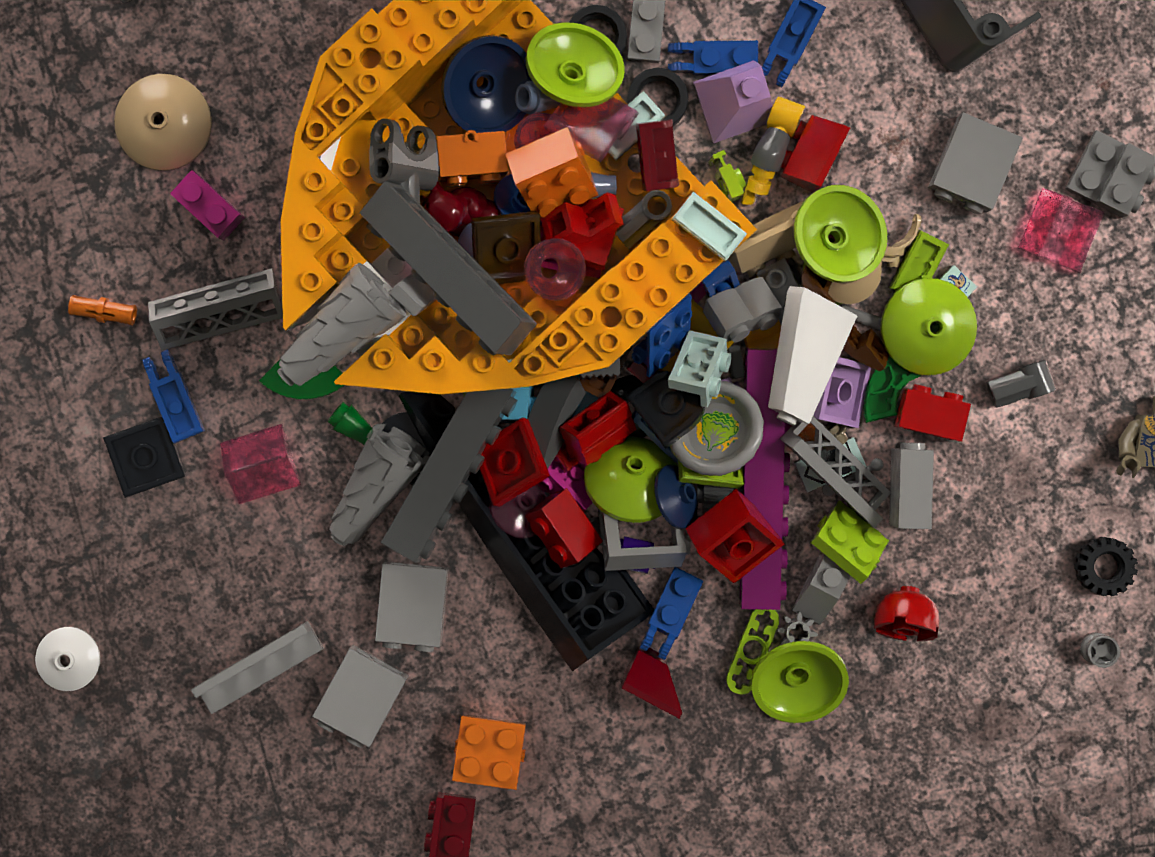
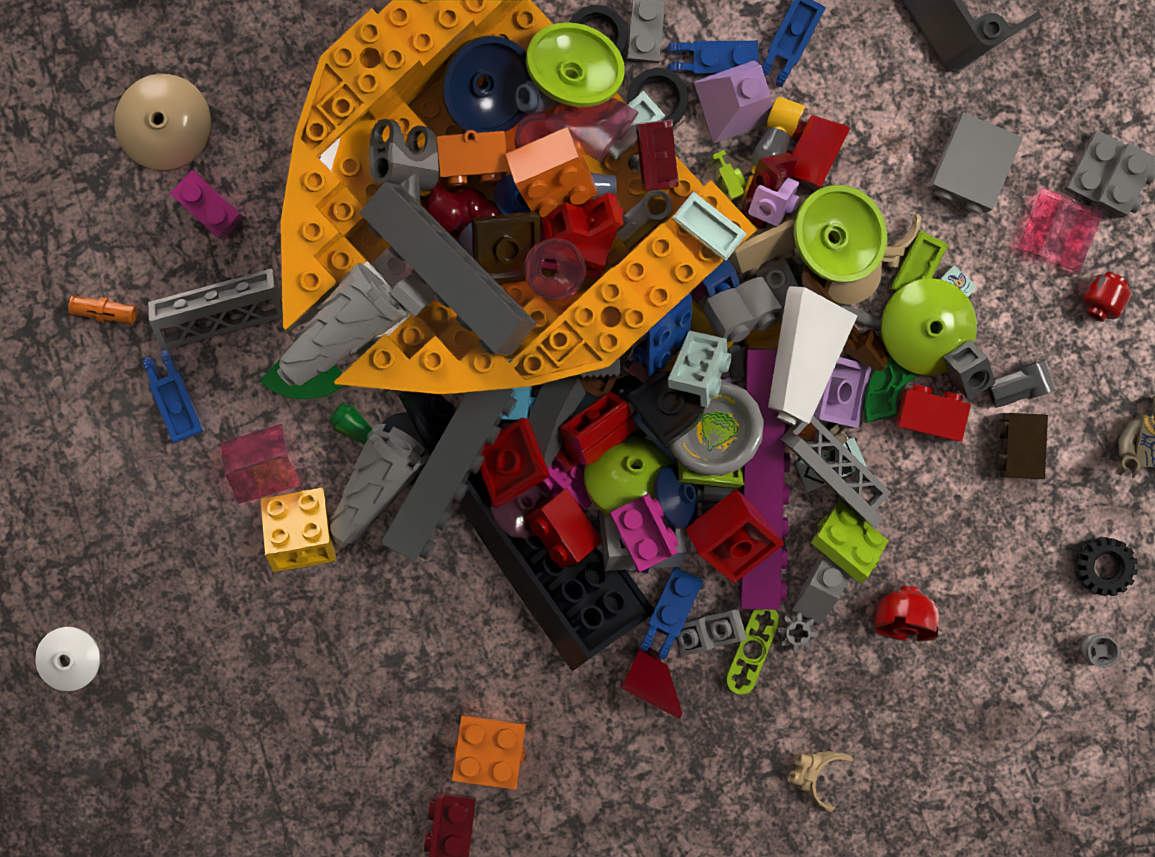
(144, 457): black tile -> none
(258, 667): light grey fence -> none
(296, 530): none -> yellow bracket
(360, 697): light grey brick -> none
(411, 605): light grey brick -> none
(644, 532): none -> dark pink bracket
(710, 632): none -> light grey slope
(770, 173): none -> dark red bracket
(773, 205): none -> lavender bracket
(800, 693): lime dish -> none
(808, 769): none -> tan helmet
(876, 464): light grey hinge -> none
(911, 486): light grey brick -> none
(969, 369): none -> dark grey brick
(1022, 445): none -> dark brown brick
(1106, 296): none -> red head

